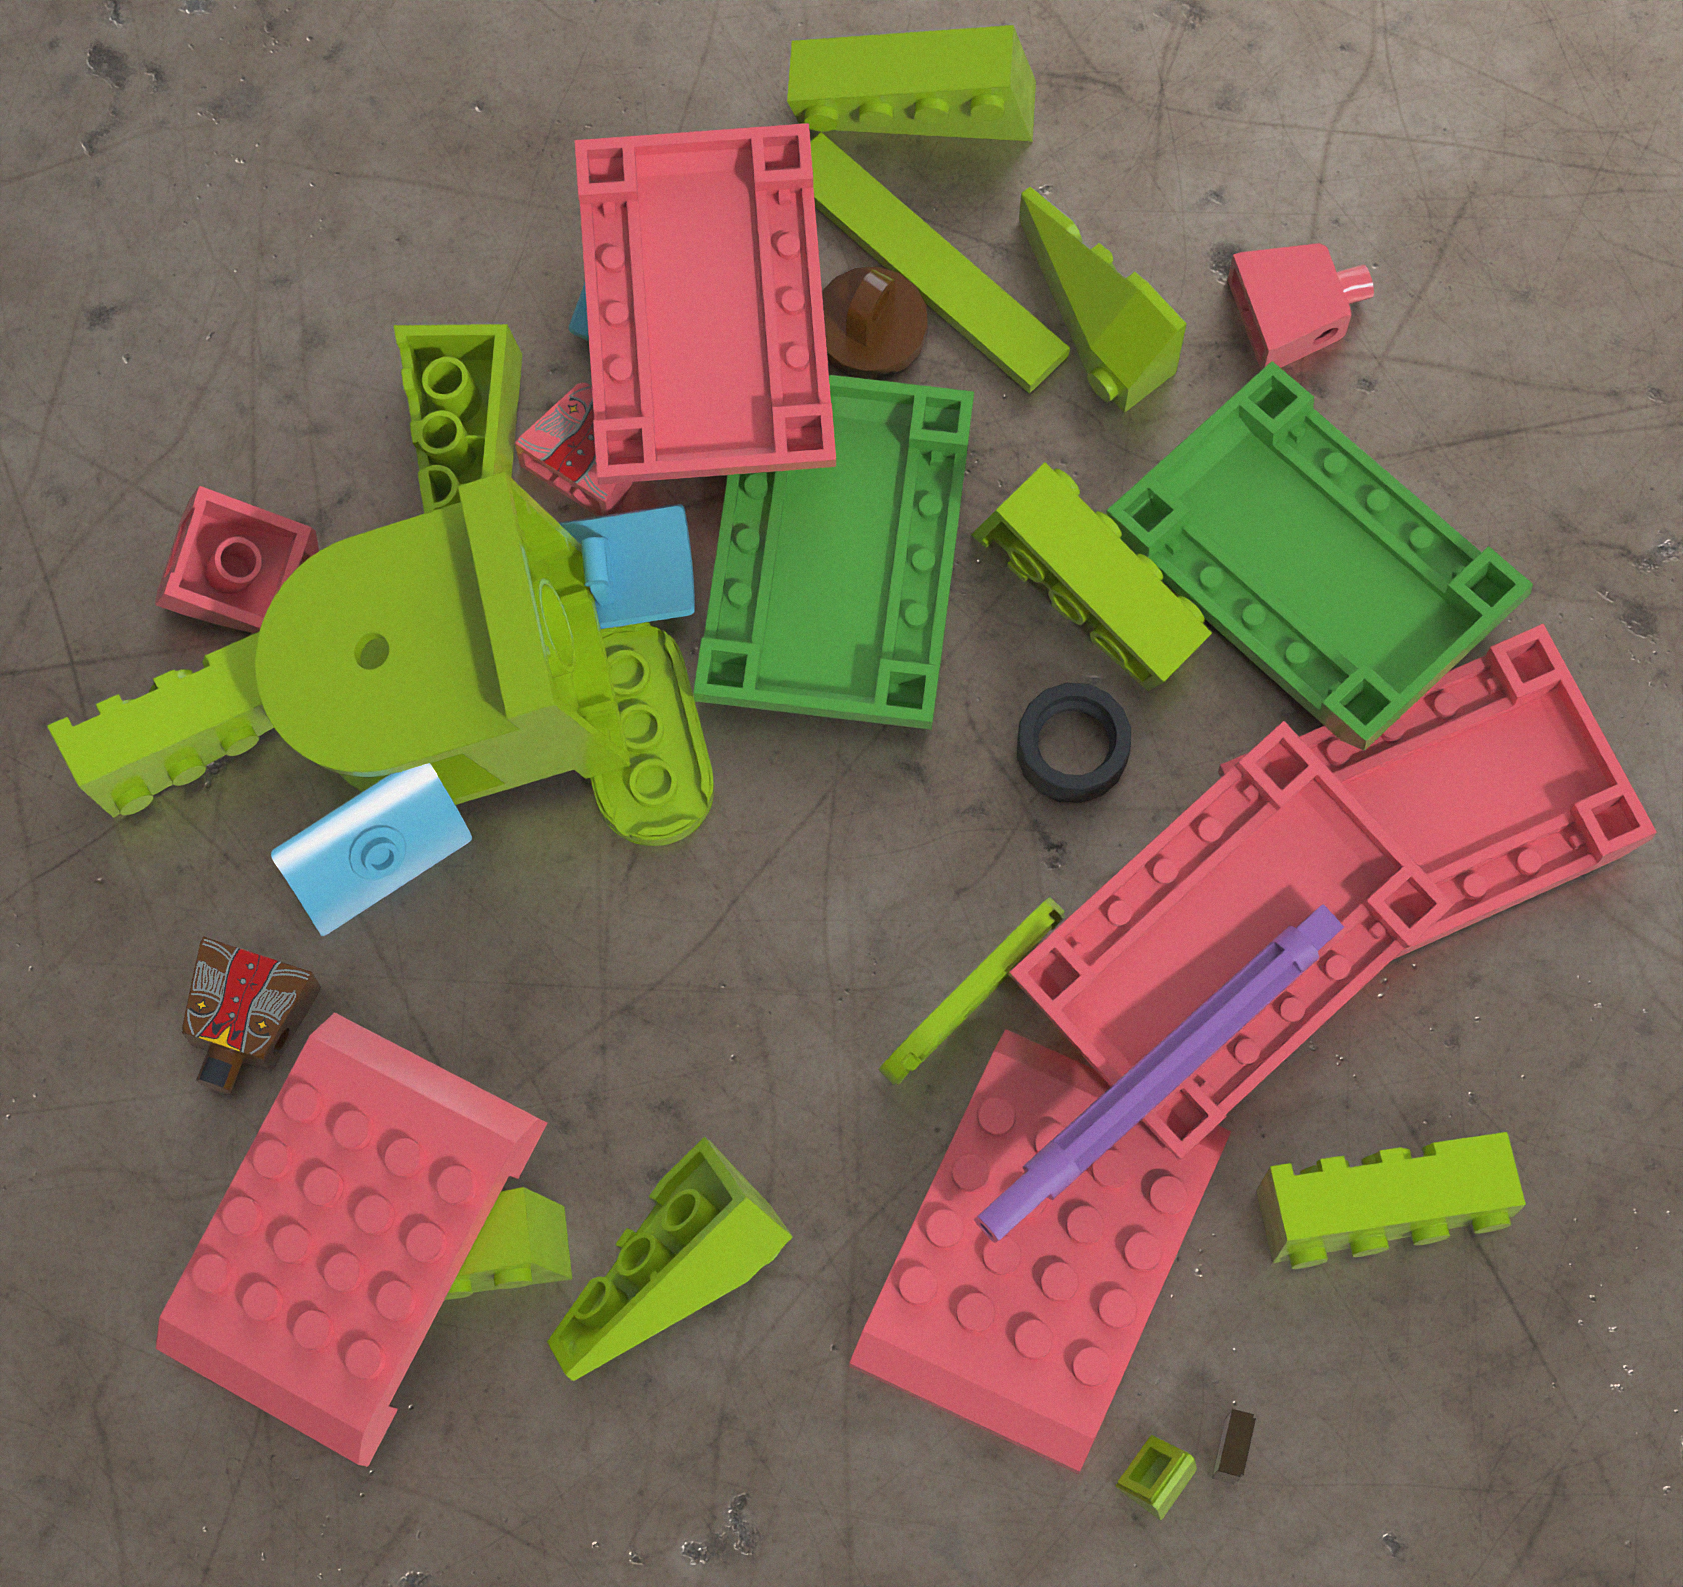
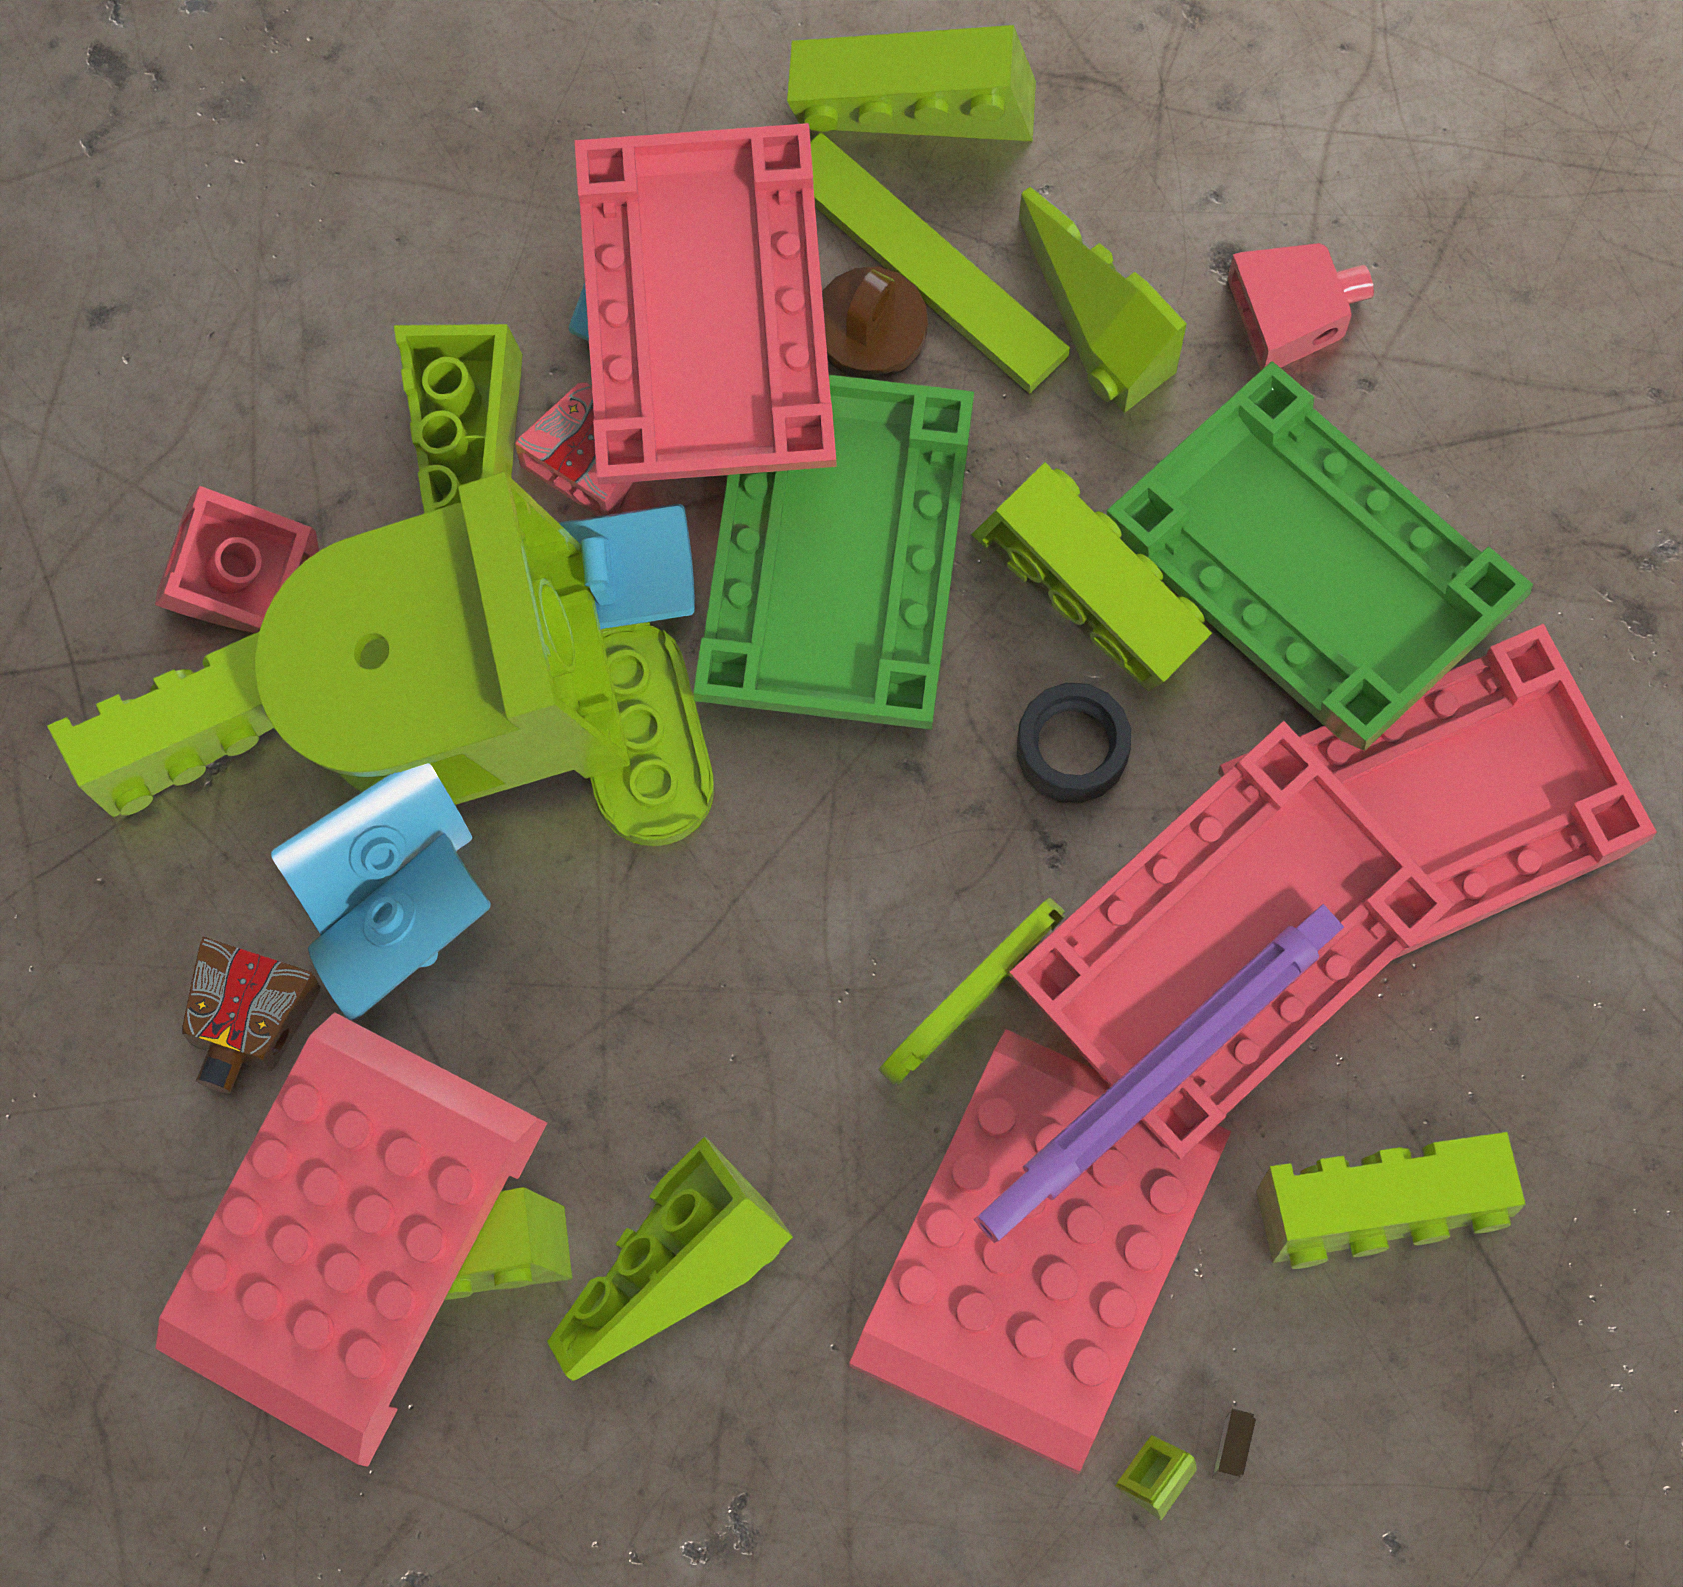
(397, 928): none -> medium azure shield

